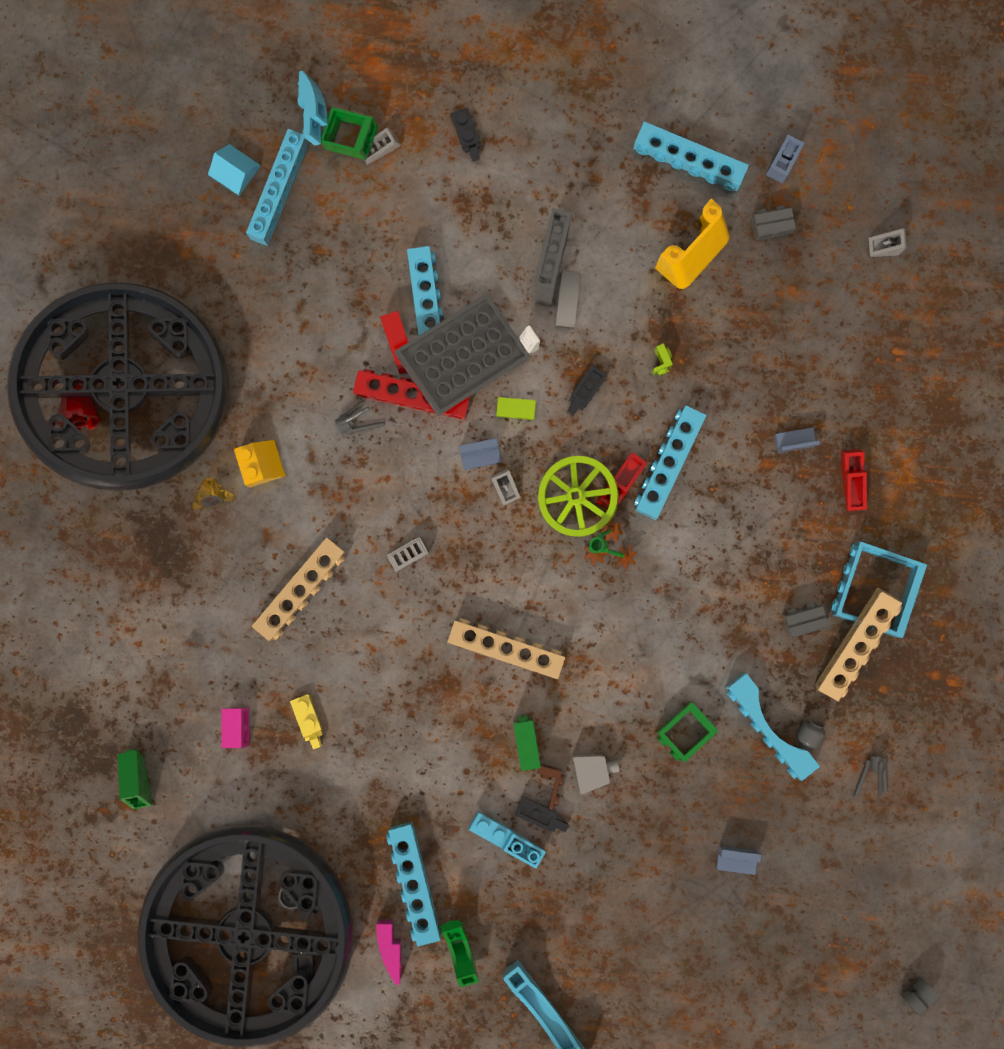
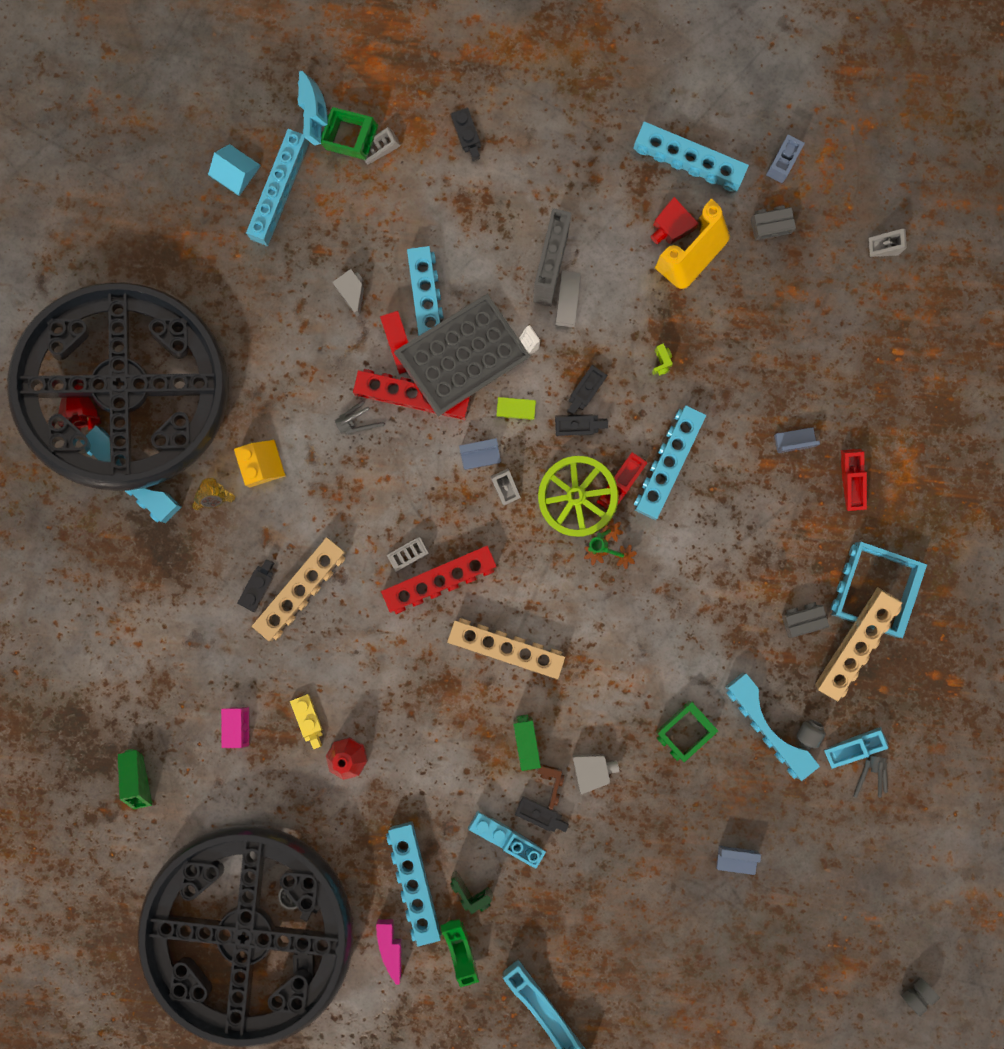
(158, 503): none -> medium azure arch
(257, 586): none -> black hinge
(351, 290): none -> light grey slope
(353, 755): none -> red cone
(392, 594): none -> red brick
(479, 901): none -> dark green bracket
(579, 424): none -> black hinge
(673, 223): none -> red torso
(856, 748): none -> medium azure slope

